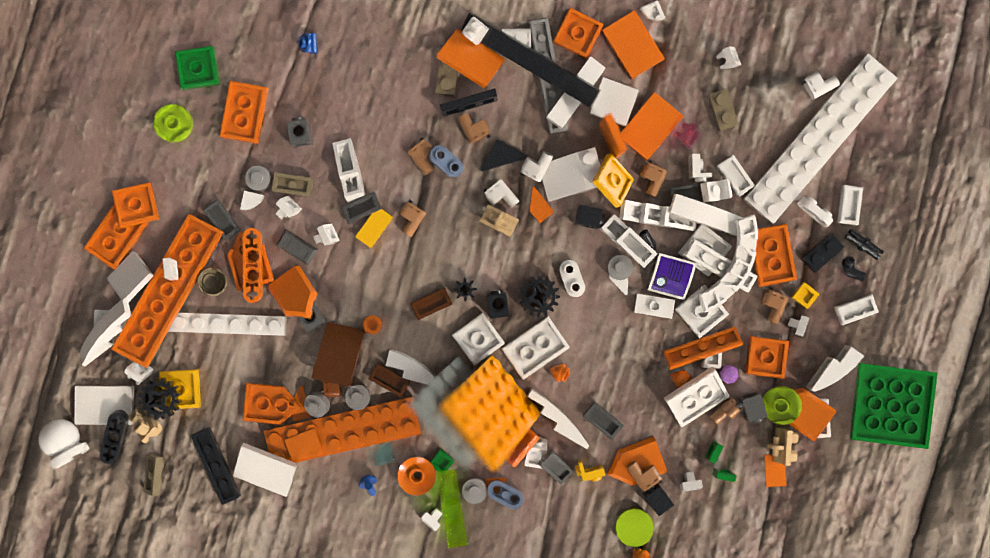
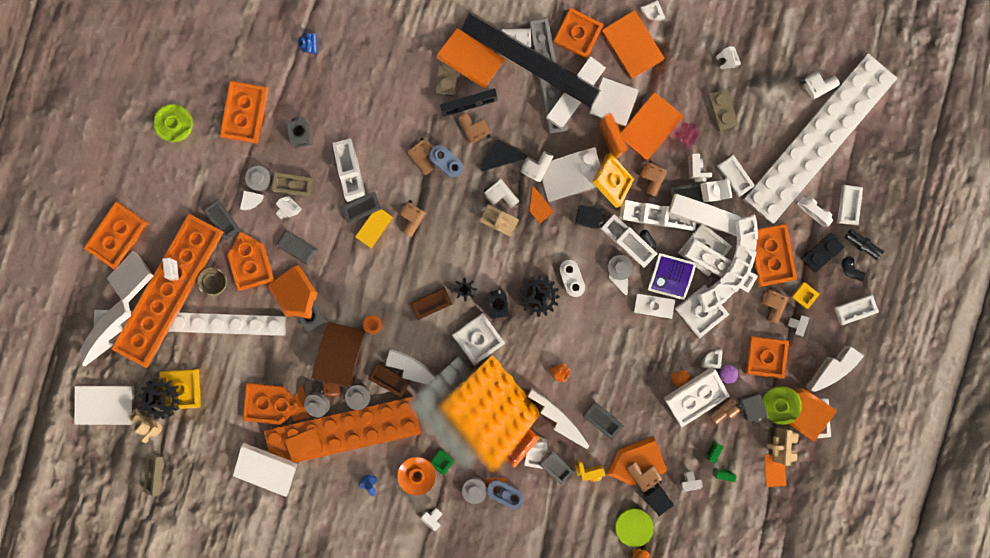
(61, 442): white tile -> none
(120, 430): black beam -> none
(135, 205): orange tile -> none
(138, 372): white tile -> none
(197, 68): green tile -> none
(215, 465): black plate -> none
(252, 265): orange beam -> none
(326, 235): white tile -> none
(385, 455): clear light blue tile -> none
(452, 508): clear neon green slope -> none
(475, 30): white tile -> none
(535, 347): white tile -> none
(702, 348): orange tile -> none
(893, 405): green plate -> none

